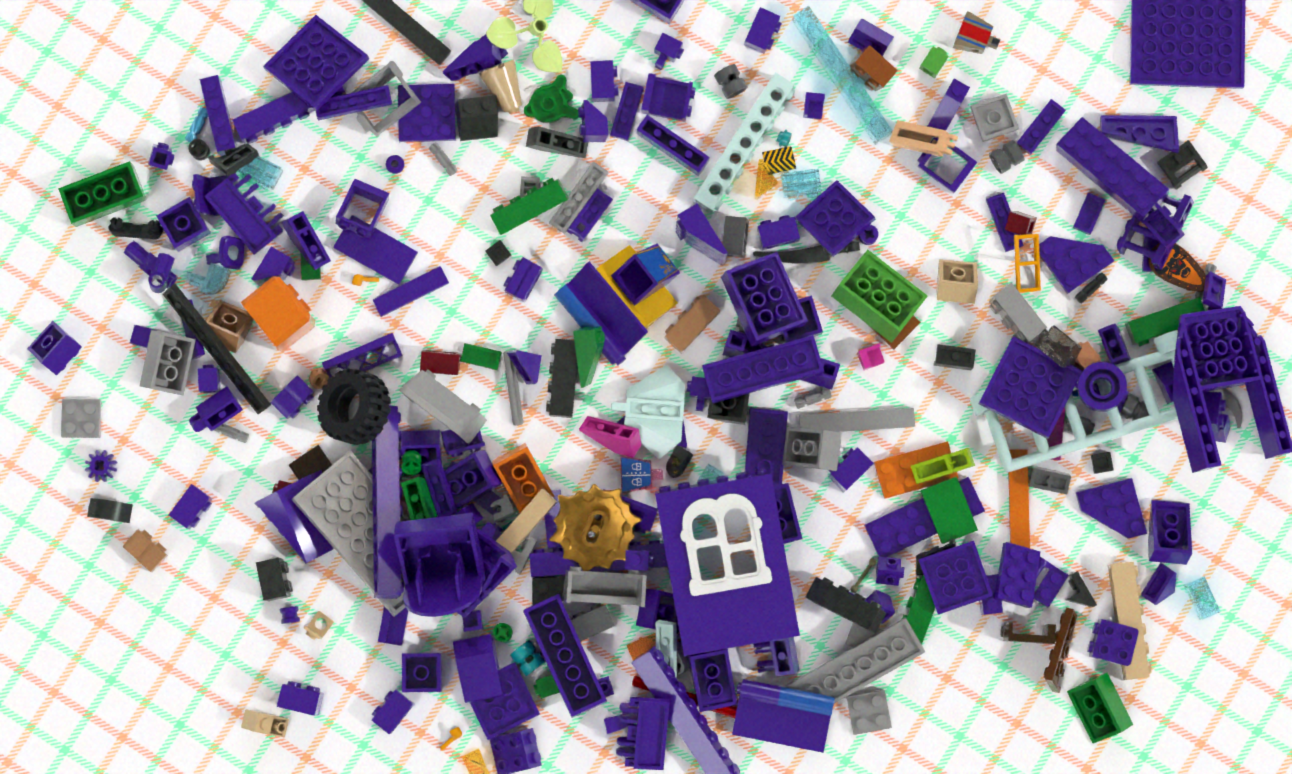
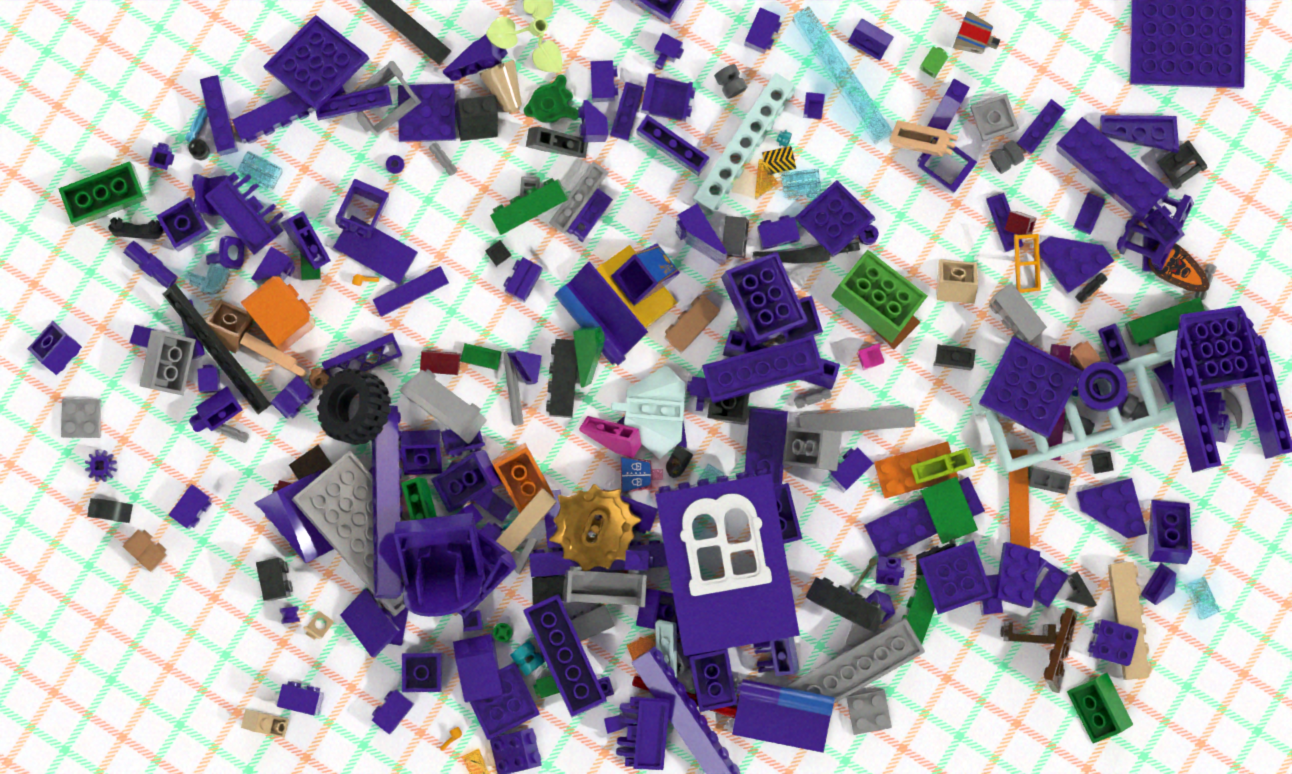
(161, 271): dark purple piece -> none
(234, 158): pearl dark grey wing -> none
(272, 354): none -> light nougat hinge
(370, 623): none -> dark purple tile
(411, 462): green wheel -> none
(439, 488): dark purple tile -> none
(505, 509): dark grey hinge -> none
(872, 68): dark orange brick -> none
(1058, 346): clear smoke hinge -> none
(1214, 291): dark purple panel -> none

